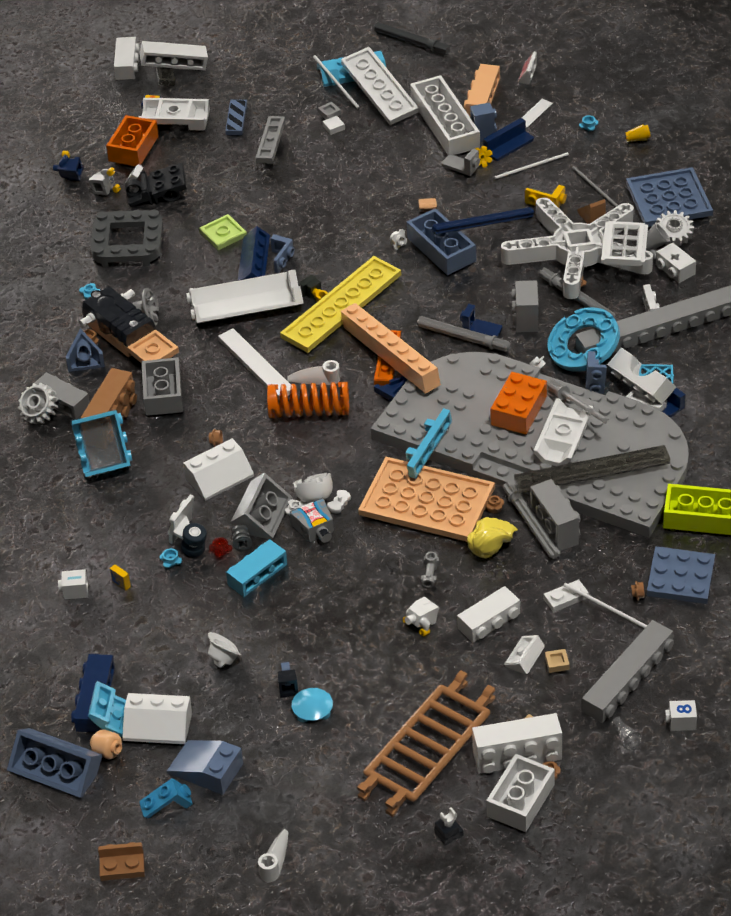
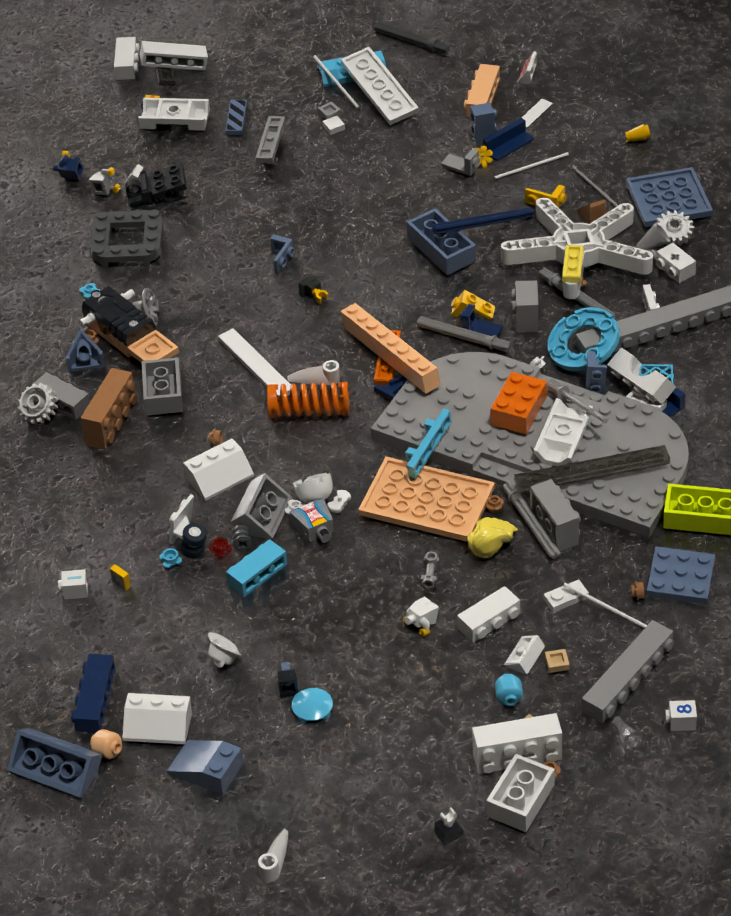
(101, 443): clear window -> none
(107, 709): medium azure slope -> none
(121, 861): medium nougat bracket -> none
(132, 140): orange brick -> none
(165, 794): dark azure bracket -> none
(222, 232): yellowish green tile -> none
(244, 297): white panel -> none
(254, 254): dark blue panel -> none
(326, 316): light yellow plate -> none
(398, 239): white plate -> none
(427, 204): light nougat slope -> none
(431, 702): medium nougat bar -> none
(445, 115): white brick -> none
(481, 306): none -> yellow bracket
(508, 689): none -> medium azure head
(573, 263): none -> light yellow tile
(588, 123): medium azure plate -> none
(640, 248): white piece -> none

